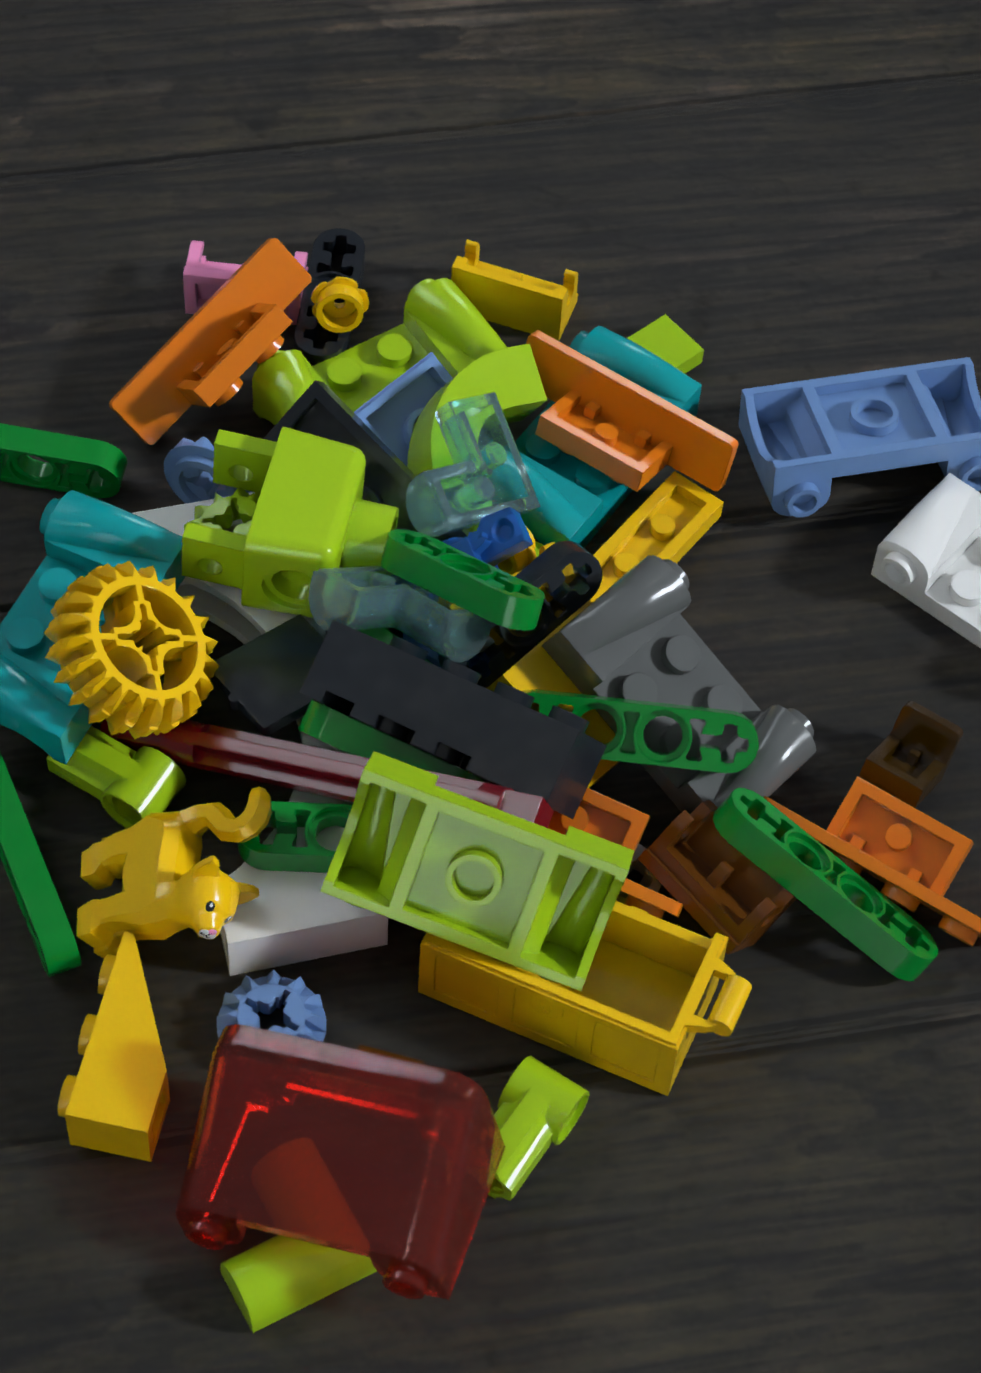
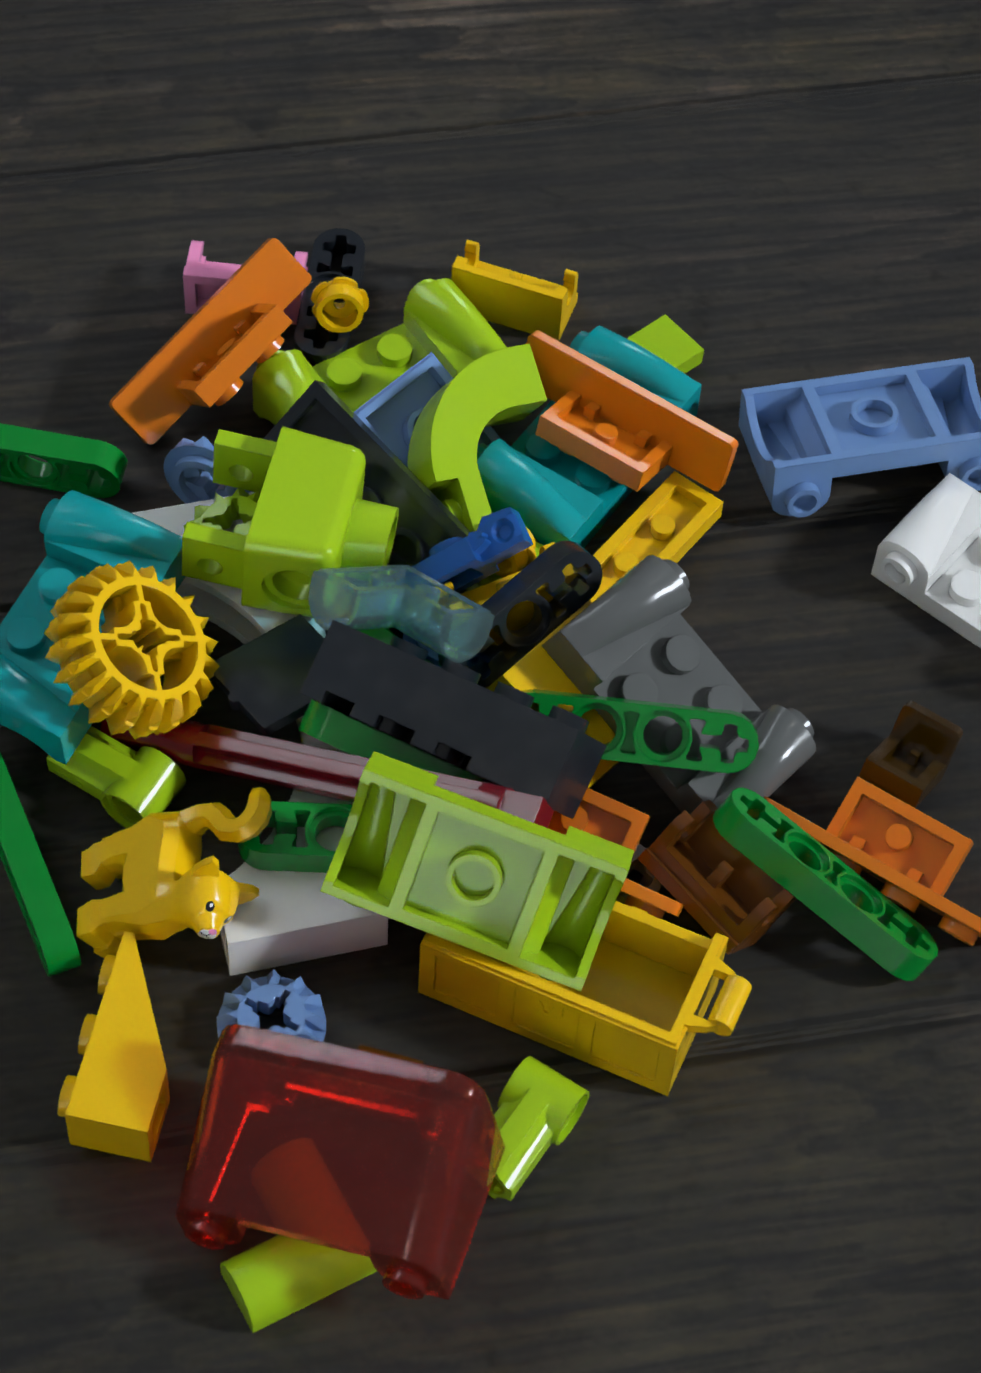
(462, 579): green beam -> none
(484, 473): clear light blue brick -> none

